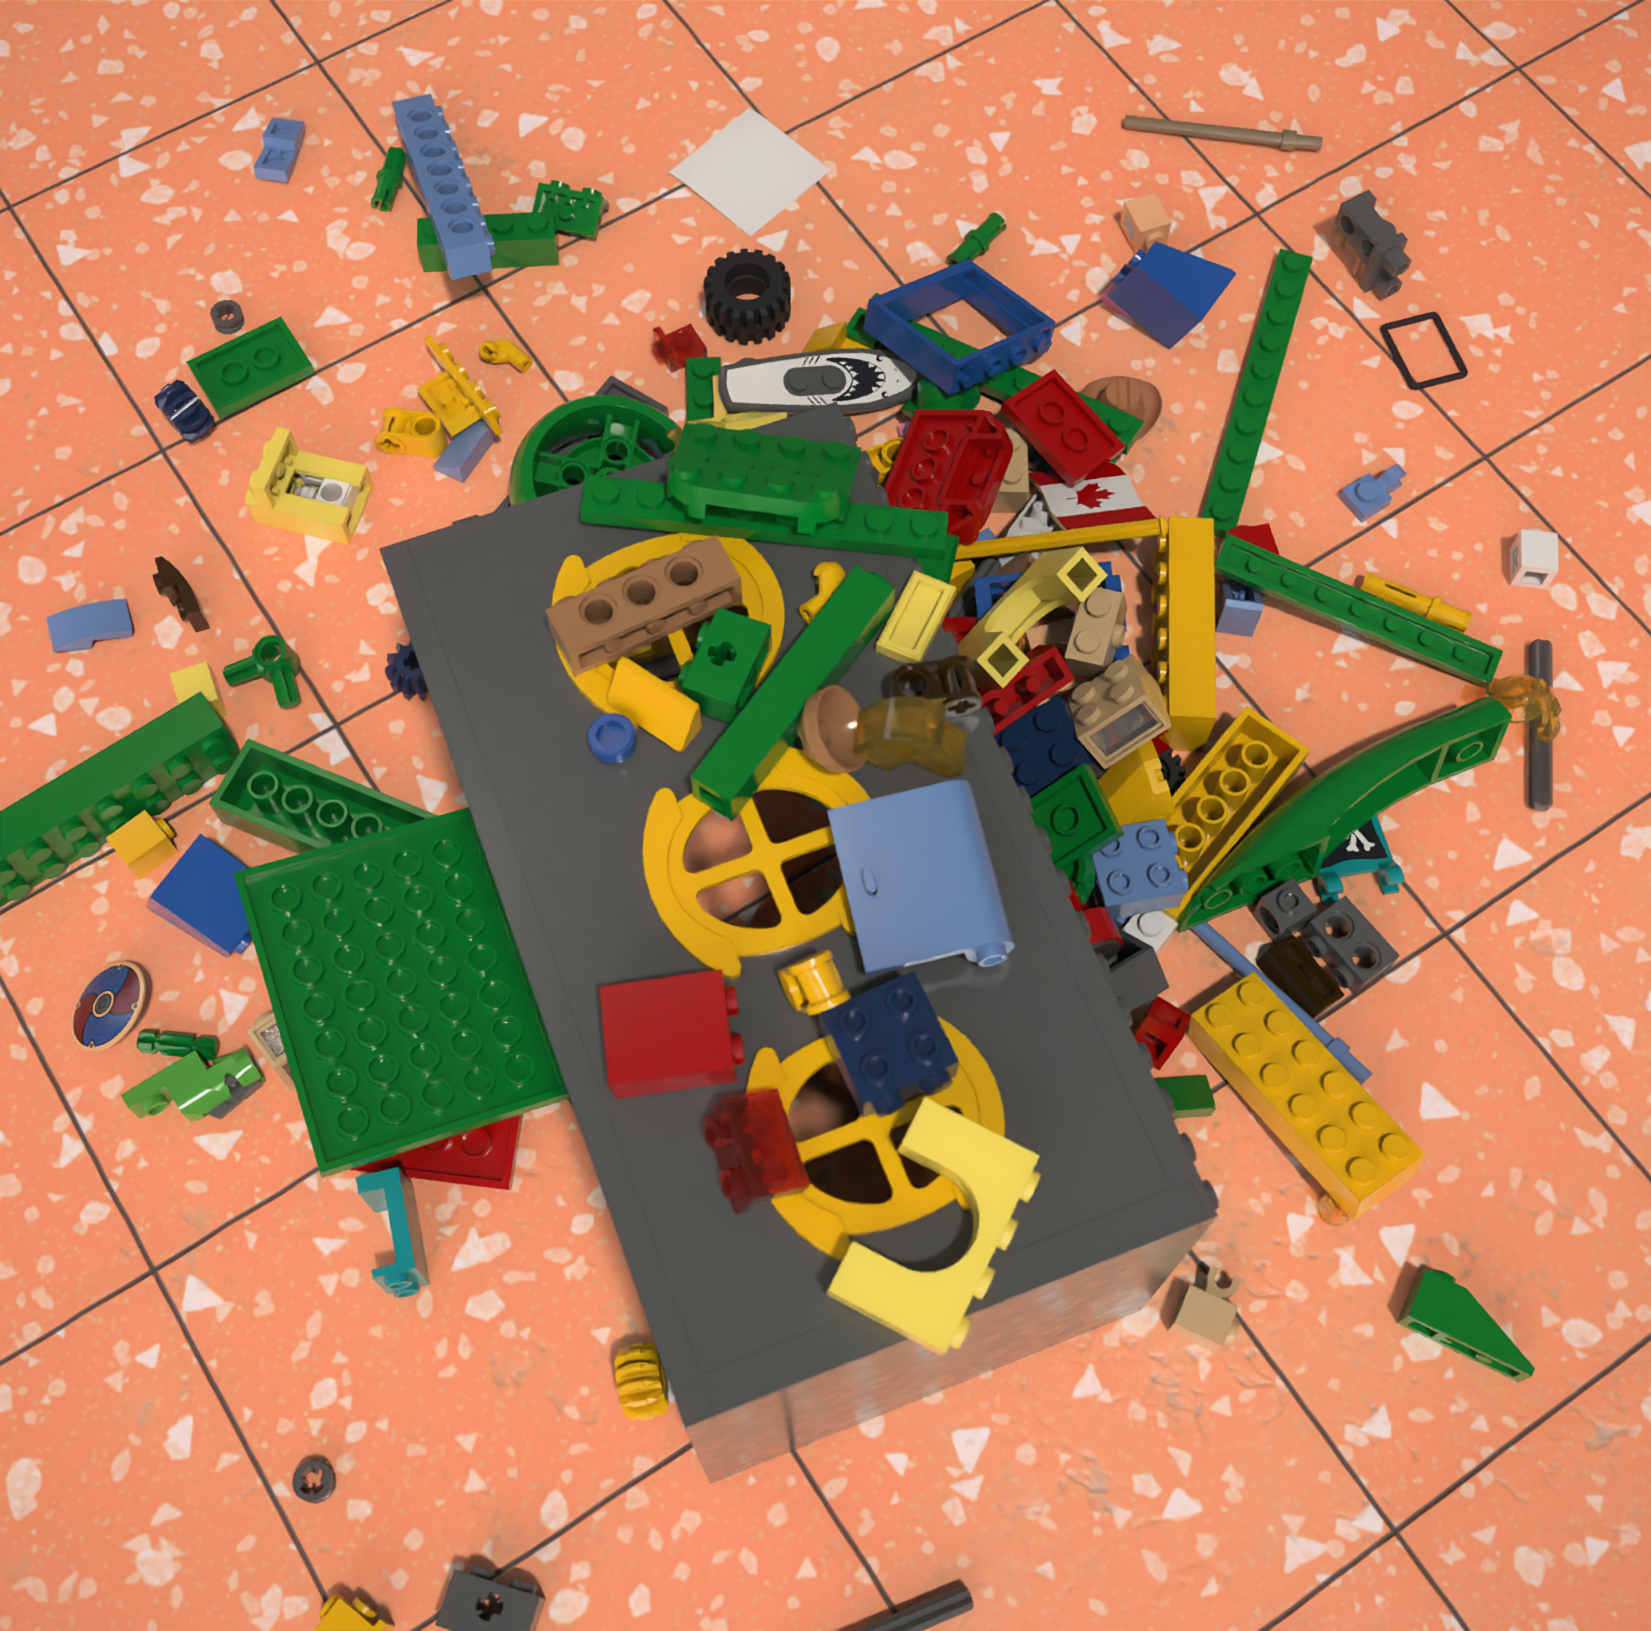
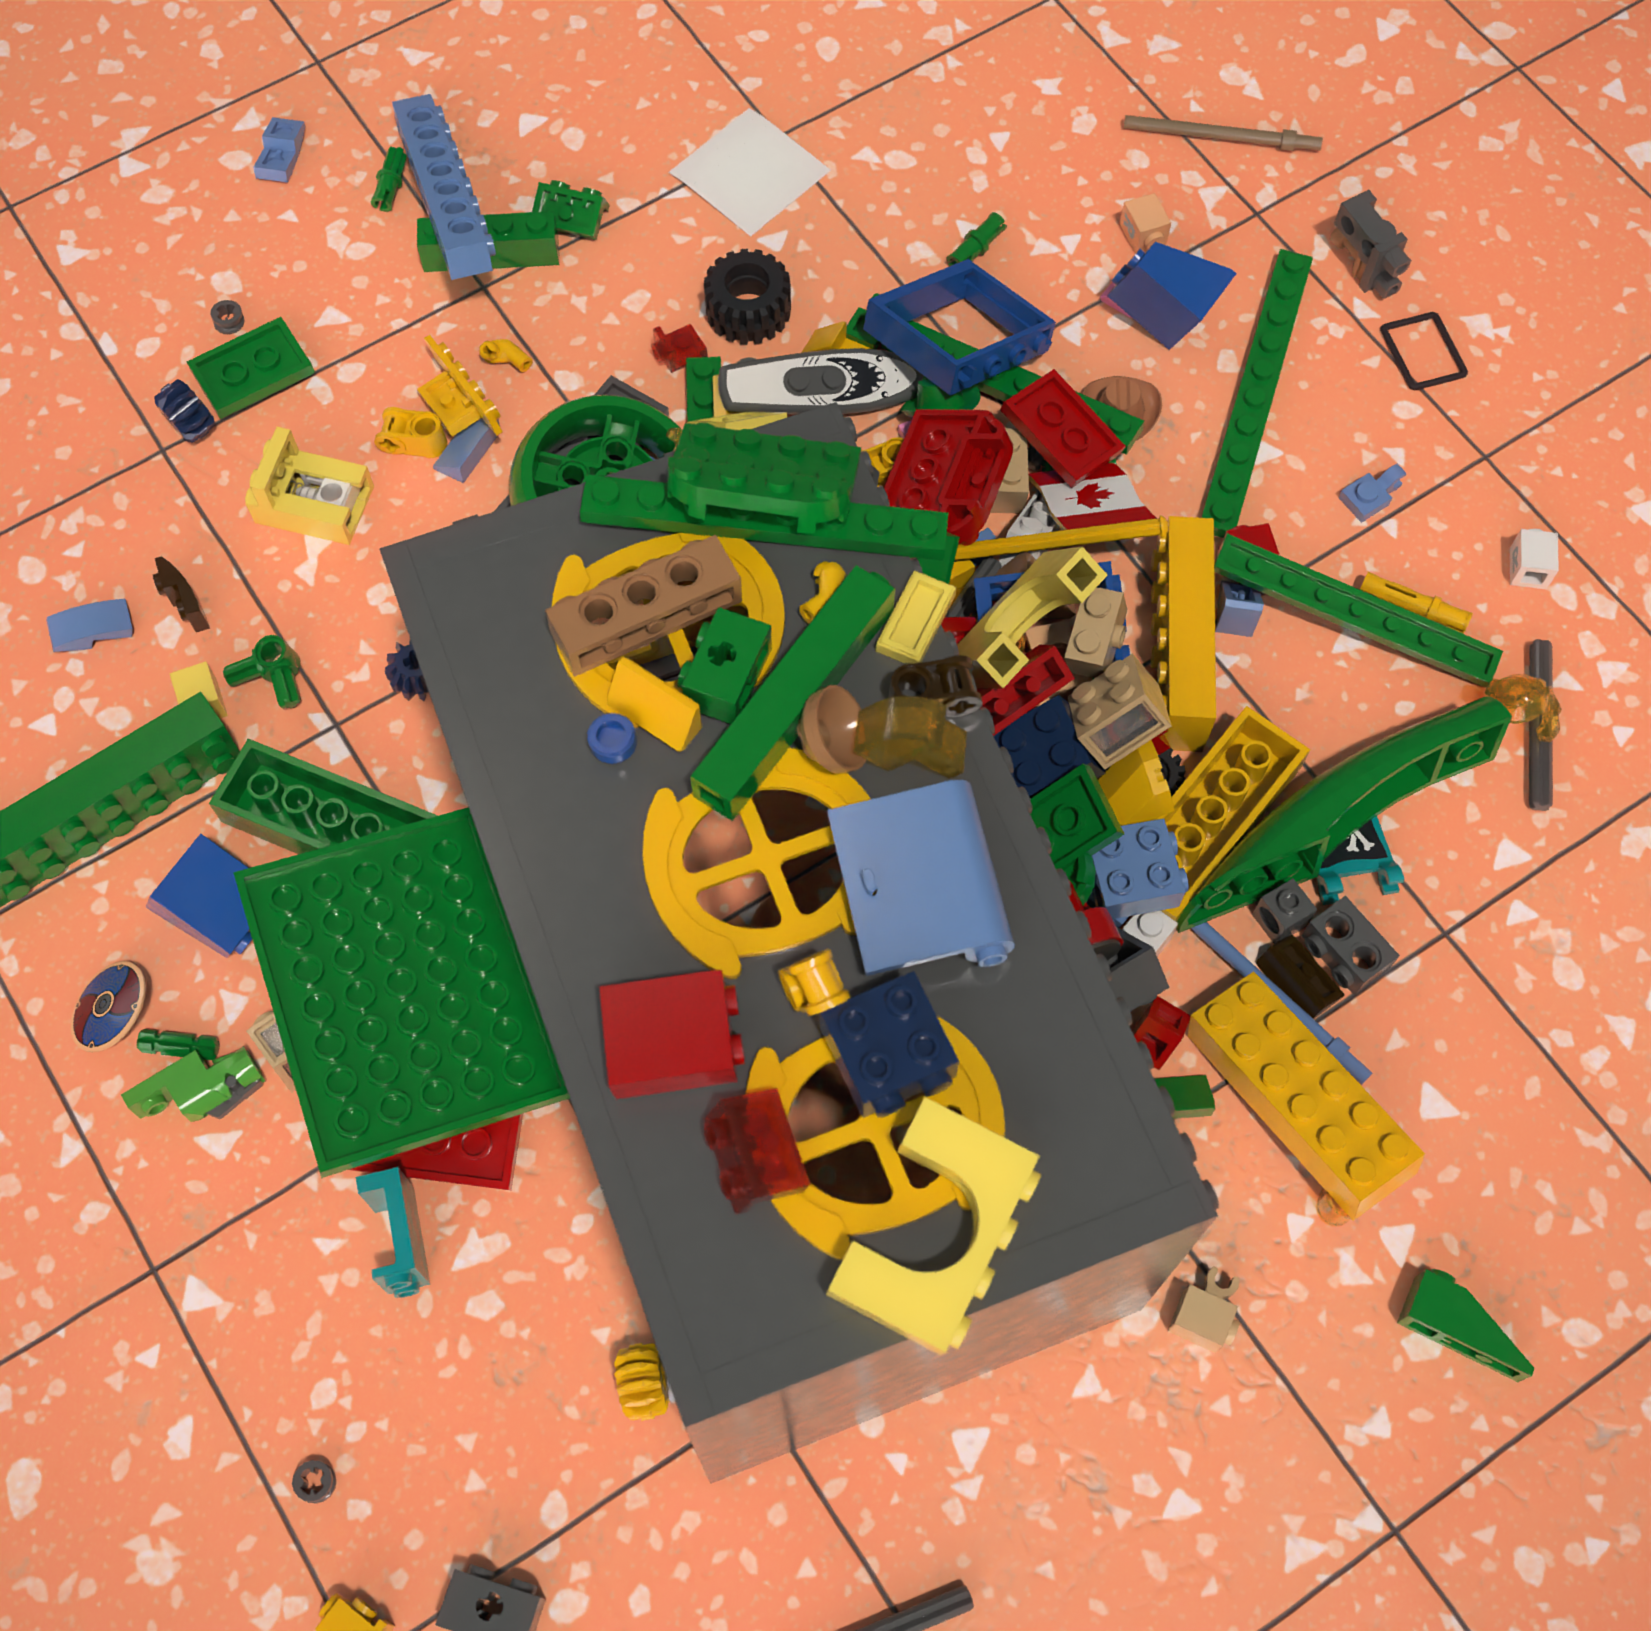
(143, 843): yellow brick -> none

